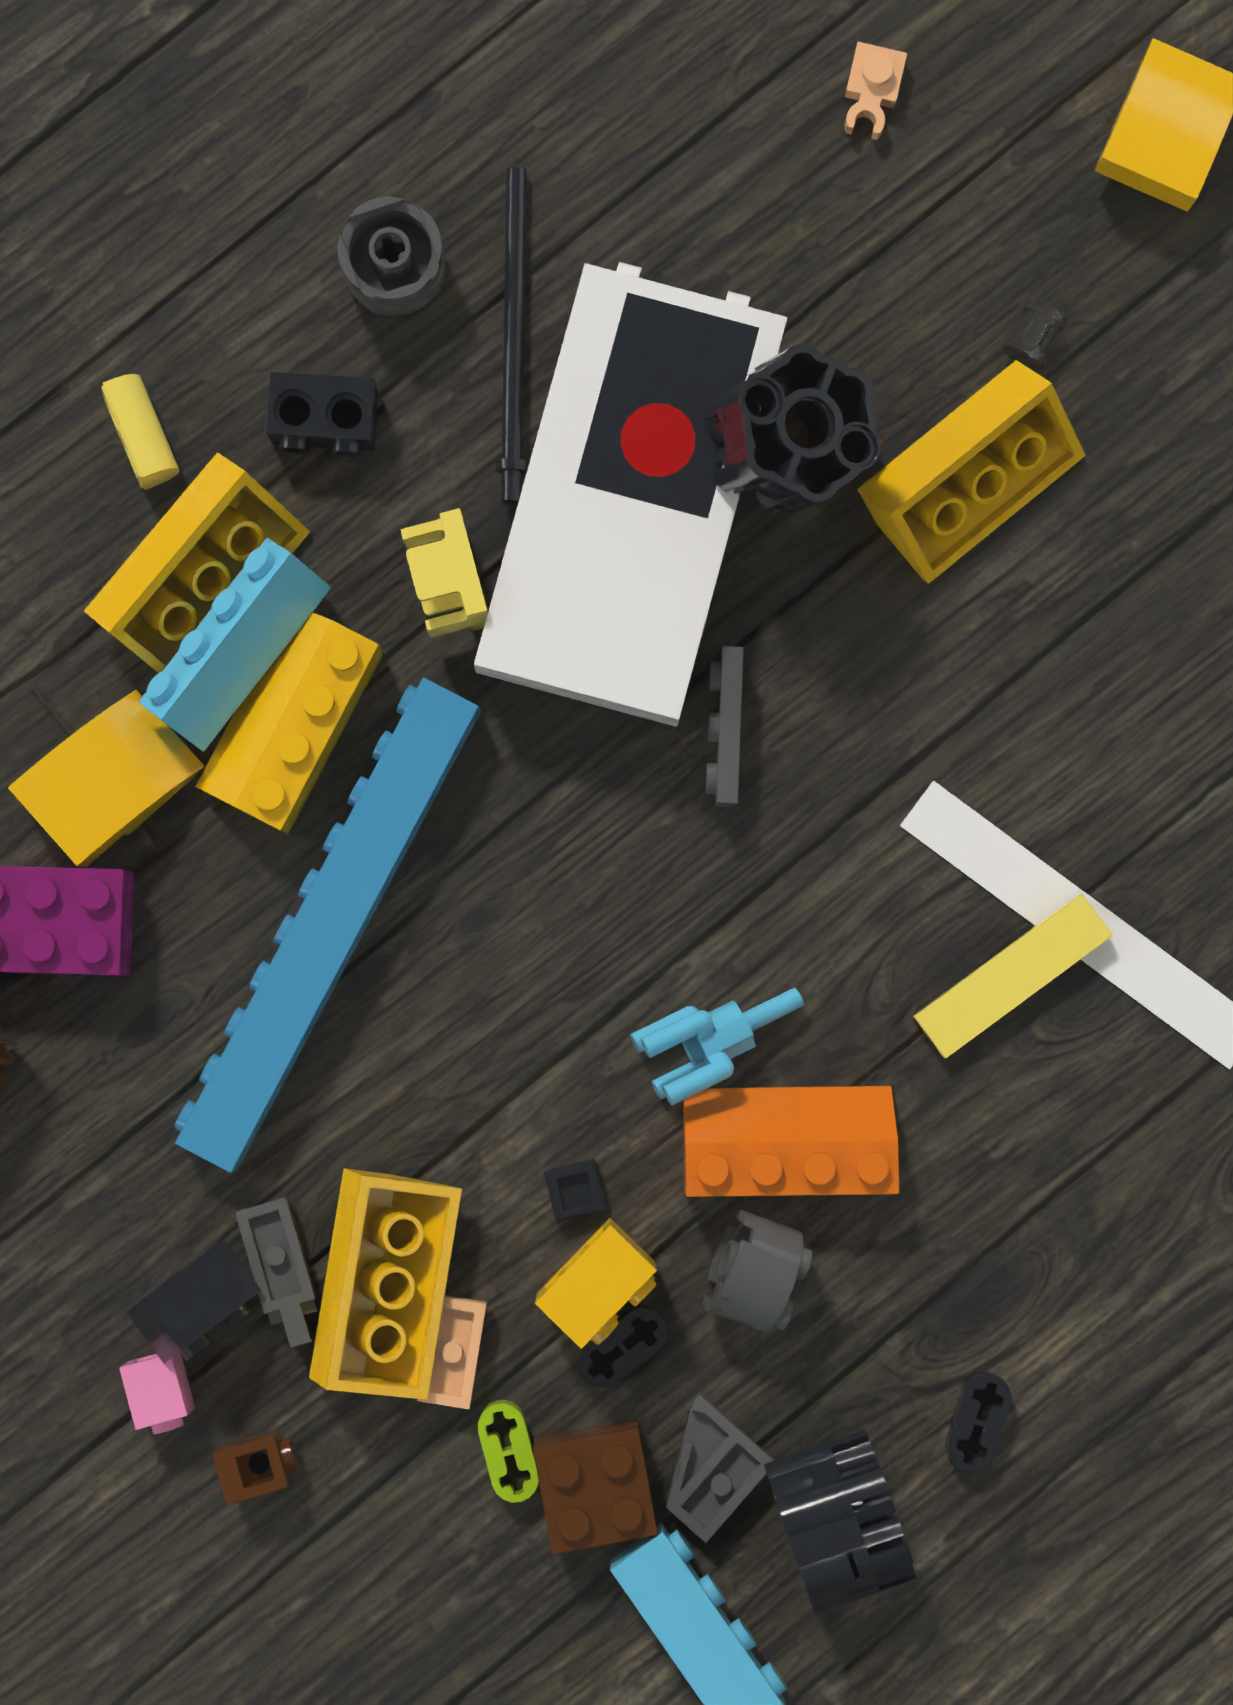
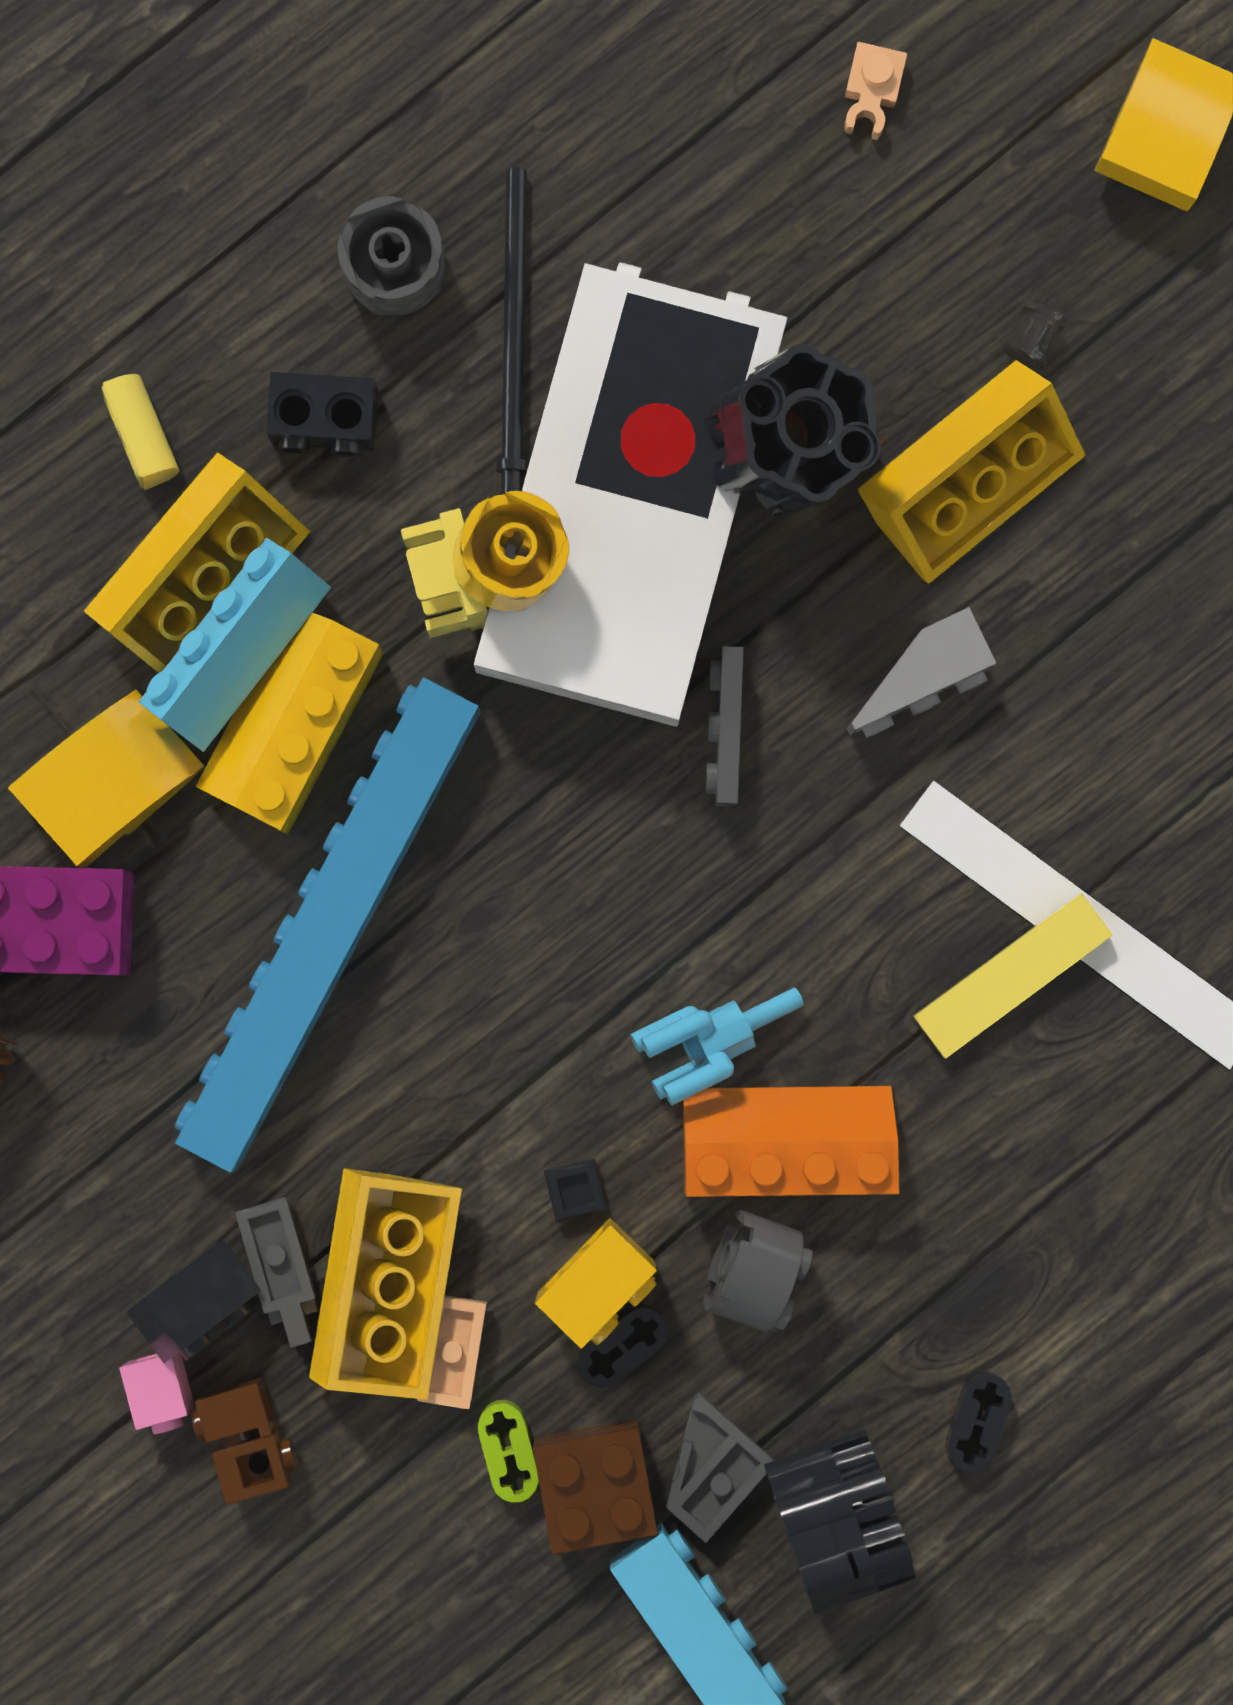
(233, 1413): none -> reddish brown brick
(540, 552): none -> yellow brick
(935, 661): none -> light grey slope

